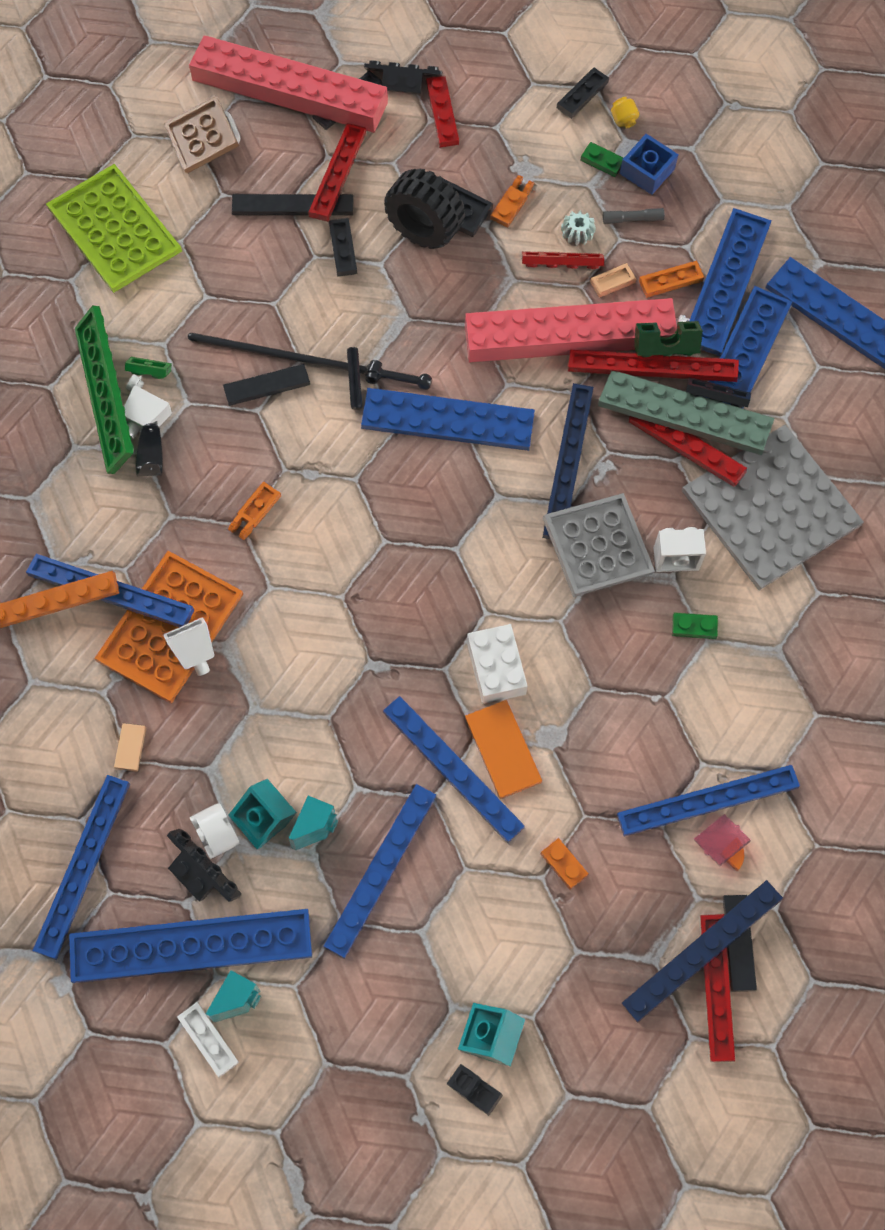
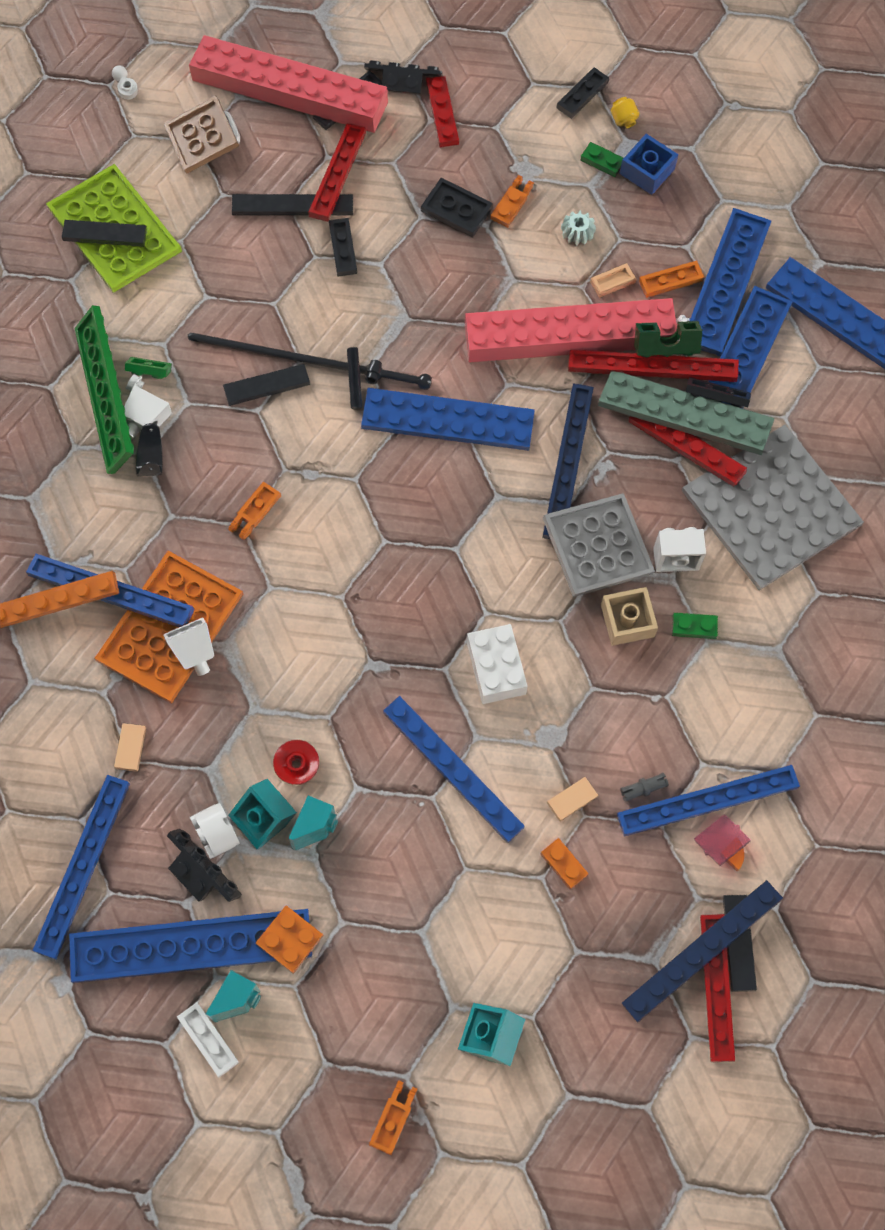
(104, 233): none -> black tile
(120, 74): none -> white plate
(289, 939): none -> orange plate
(296, 751): none -> red dish
(379, 871): blue plate -> none
(392, 1121): none -> orange hinge
(424, 208): black tyre -> none
(474, 1089): black slope -> none
(503, 749): orange tile -> none
(571, 260): red plate -> none
(572, 799): none -> light nougat tile
(629, 616): none -> tan brick
(641, 215): dark grey piece -> none
(644, 787): none -> dark grey pin

